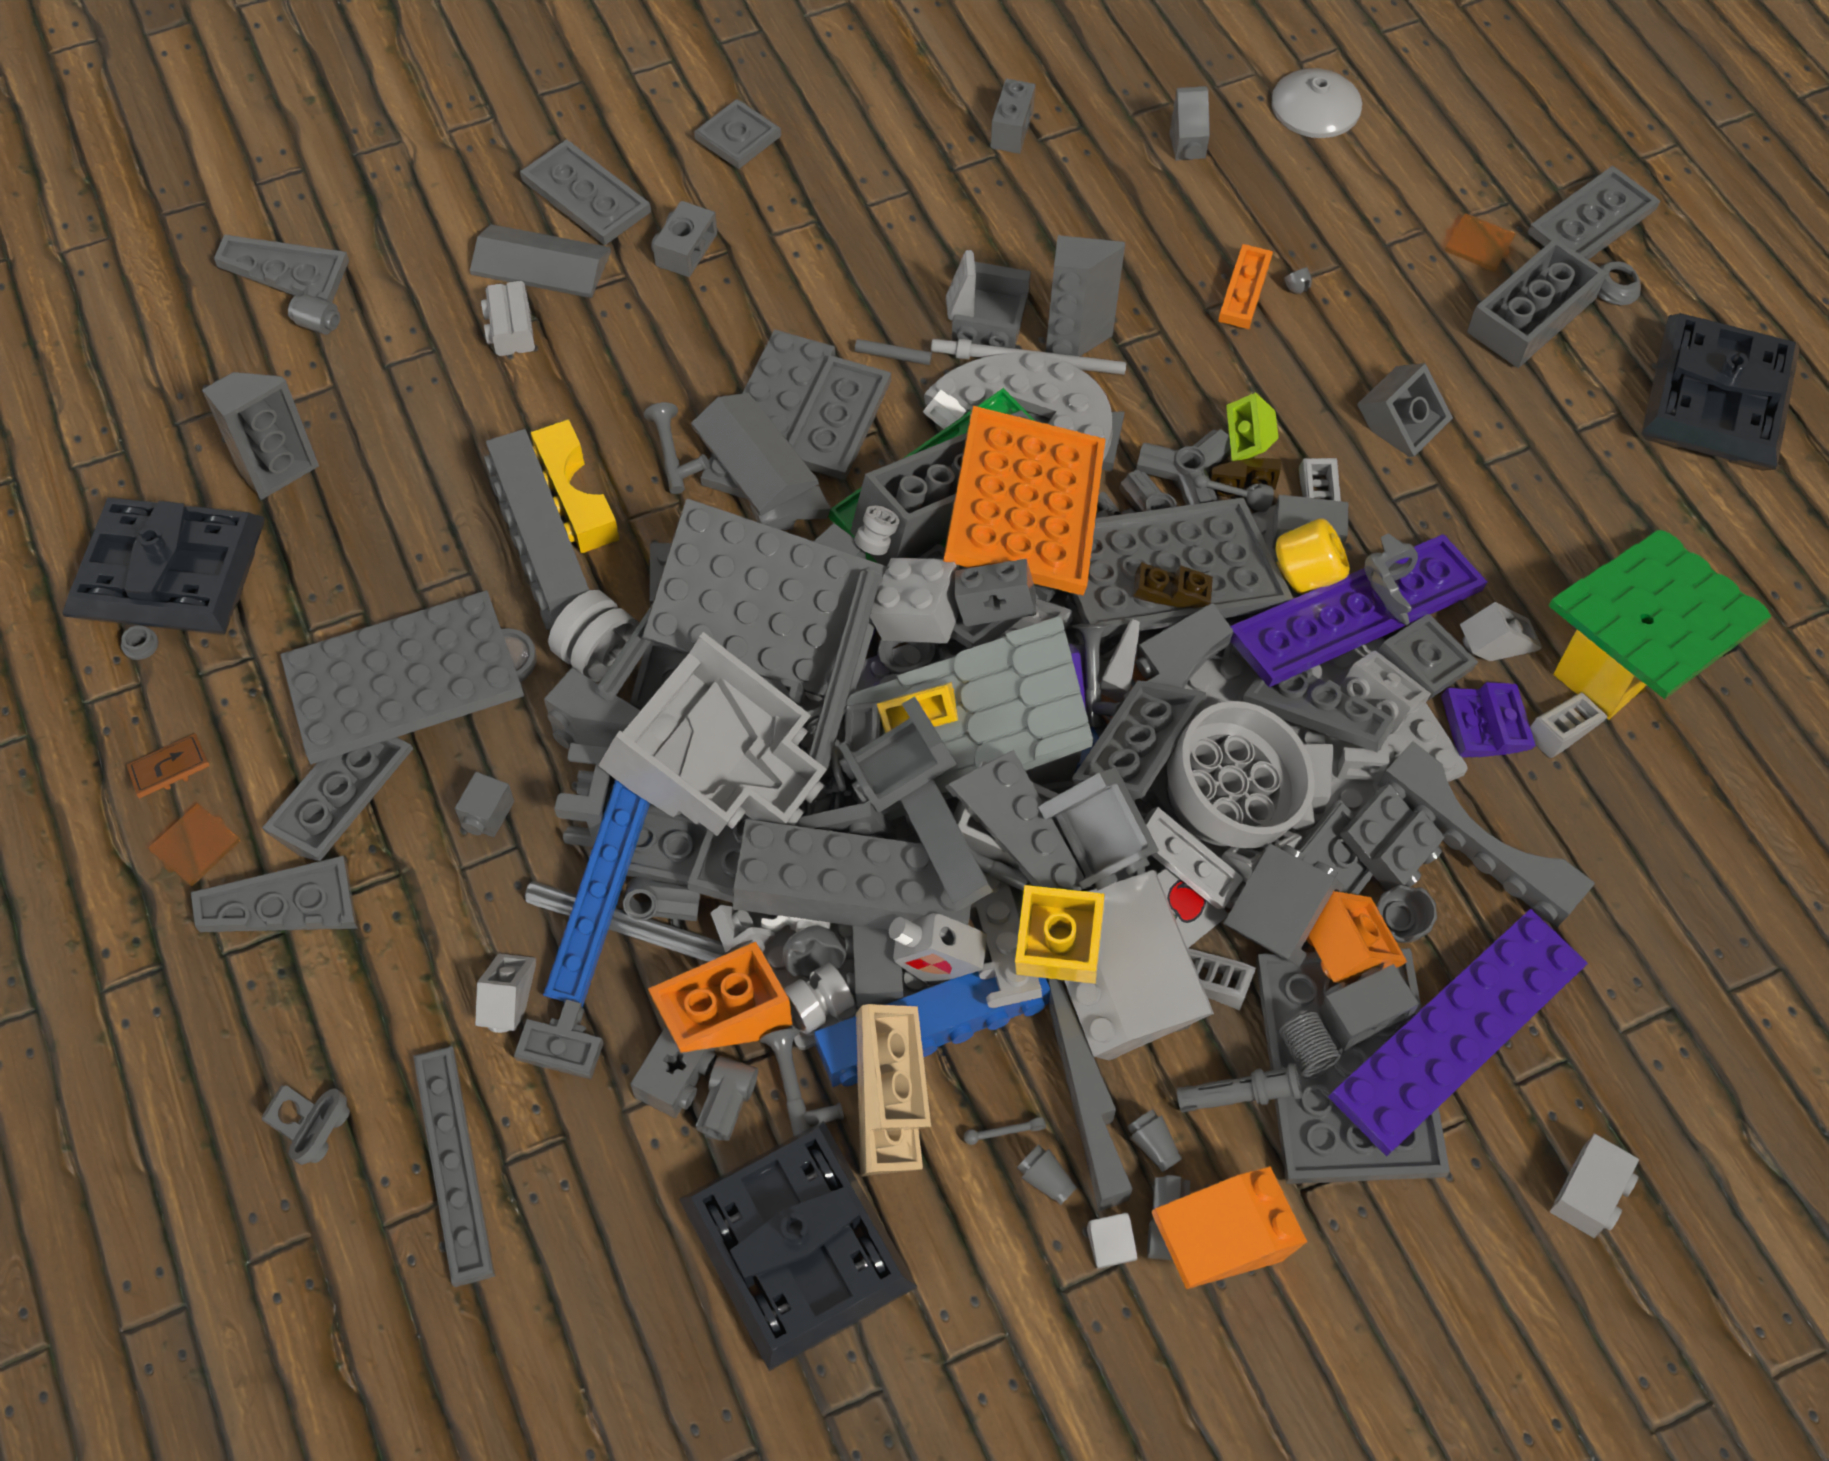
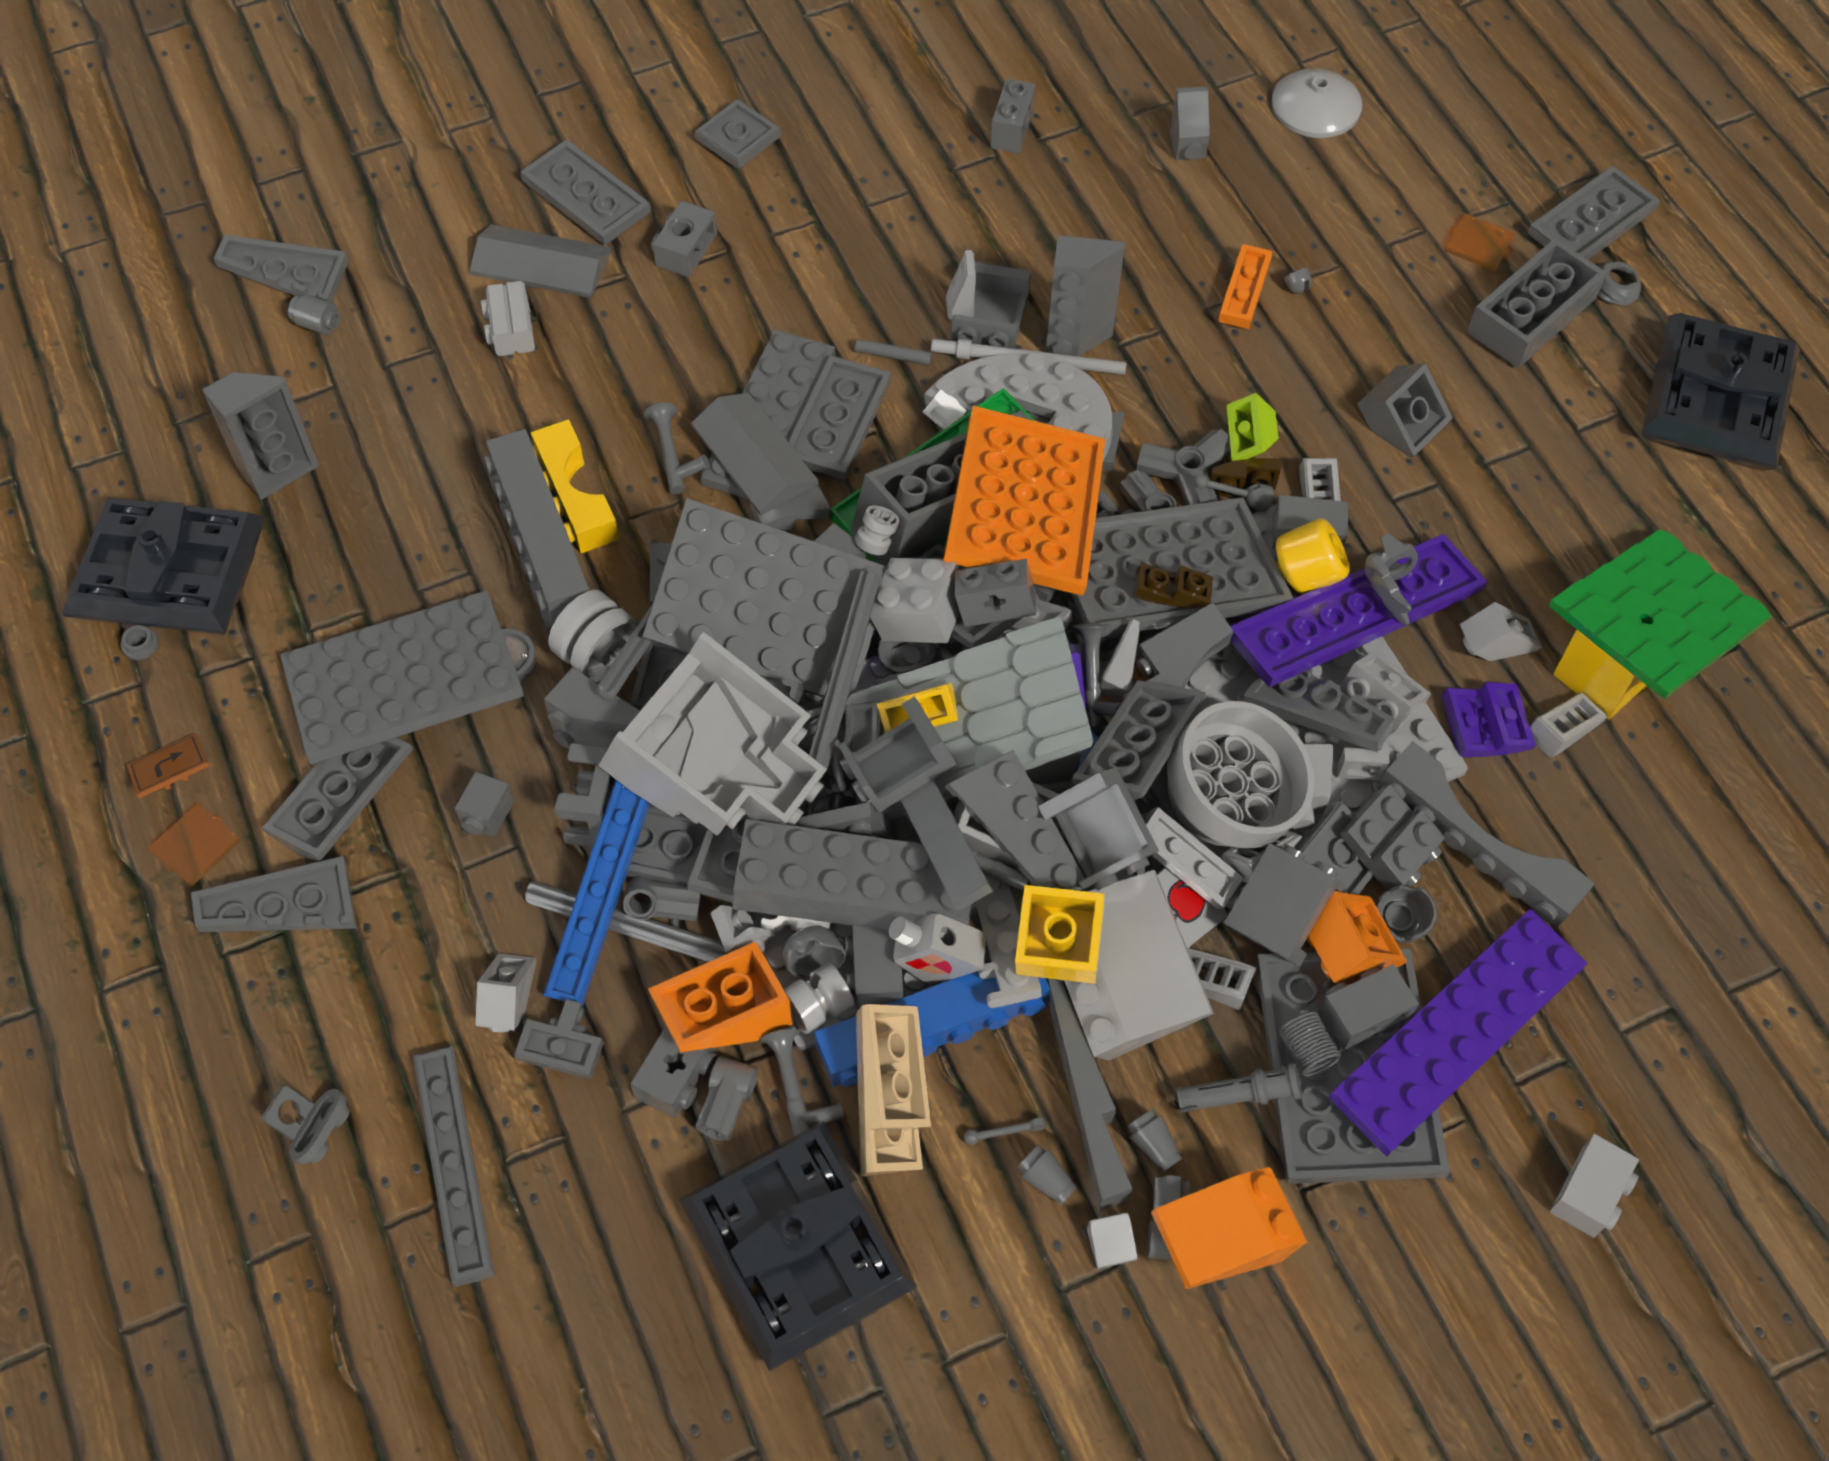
(1428, 655): dark grey plate -> none

